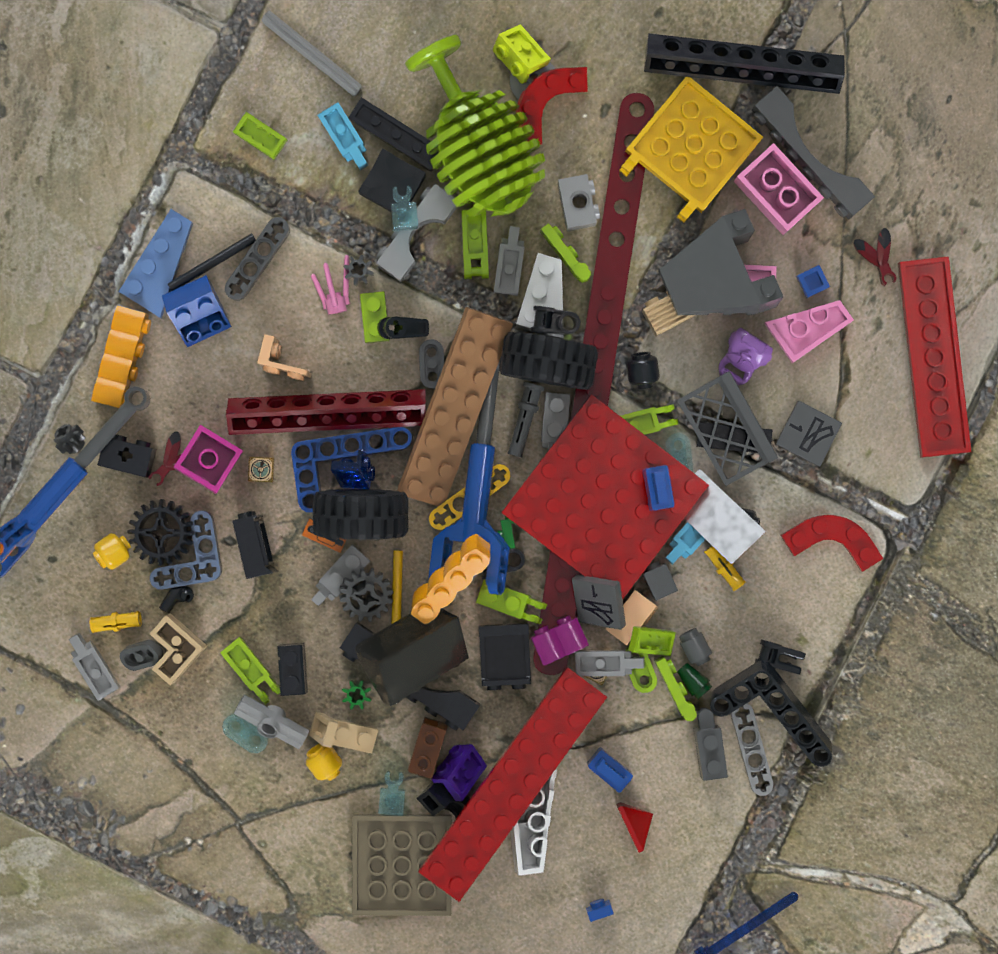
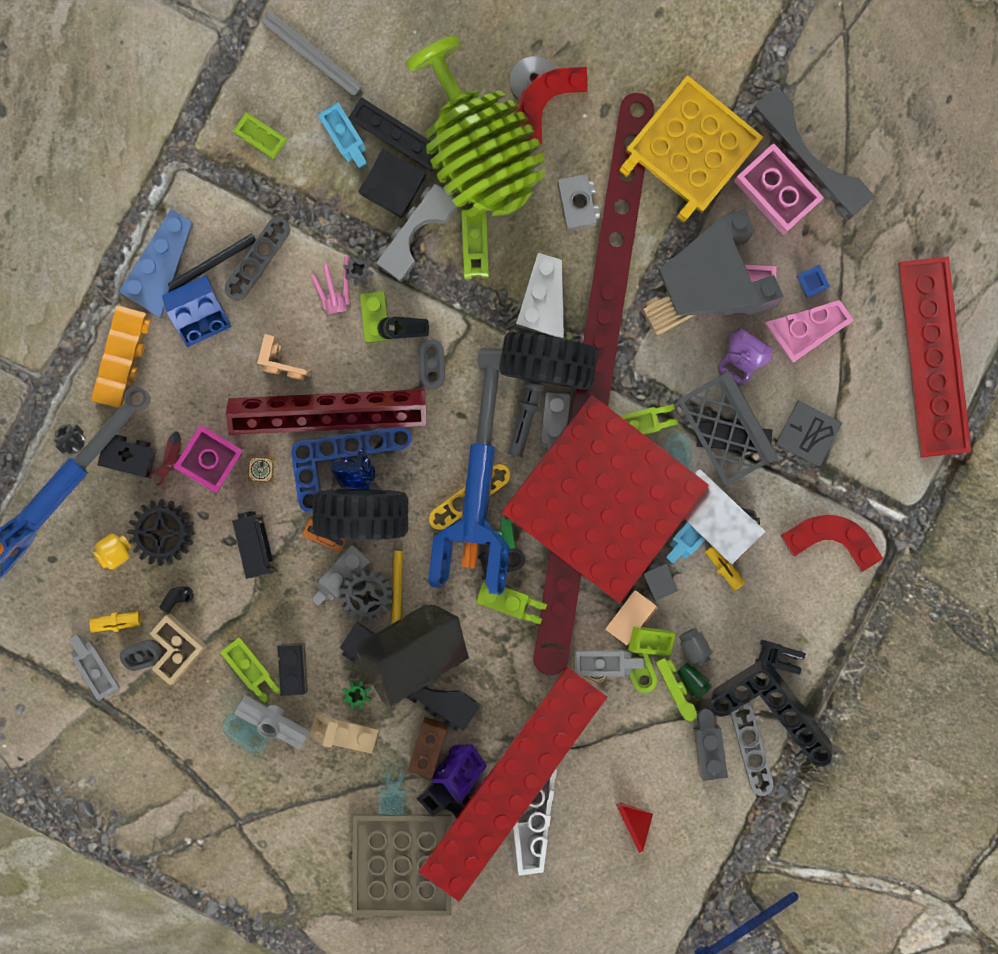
(201, 558): sand blue beam -> none
(323, 762): yellow head -> none
(404, 213): clear light blue plate -> none
(450, 579): light orange brick -> none
(454, 407): medium nougat plate -> none
(505, 655): black panel -> none
(509, 264): light grey hinge -> none
(520, 53): neon yellow bracket -> none
(553, 321): black piece -> none
(559, 640): magenta brick -> none
(566, 254): lime hinge -> none
(599, 601): dark grey tile -> none
(599, 909): blue plate -> none
(609, 770): blue piece -> none
(643, 370): black head -> none
(658, 487): blue piece -> none
(744, 63): black brick -> none
(880, 257): dark red piece -> none

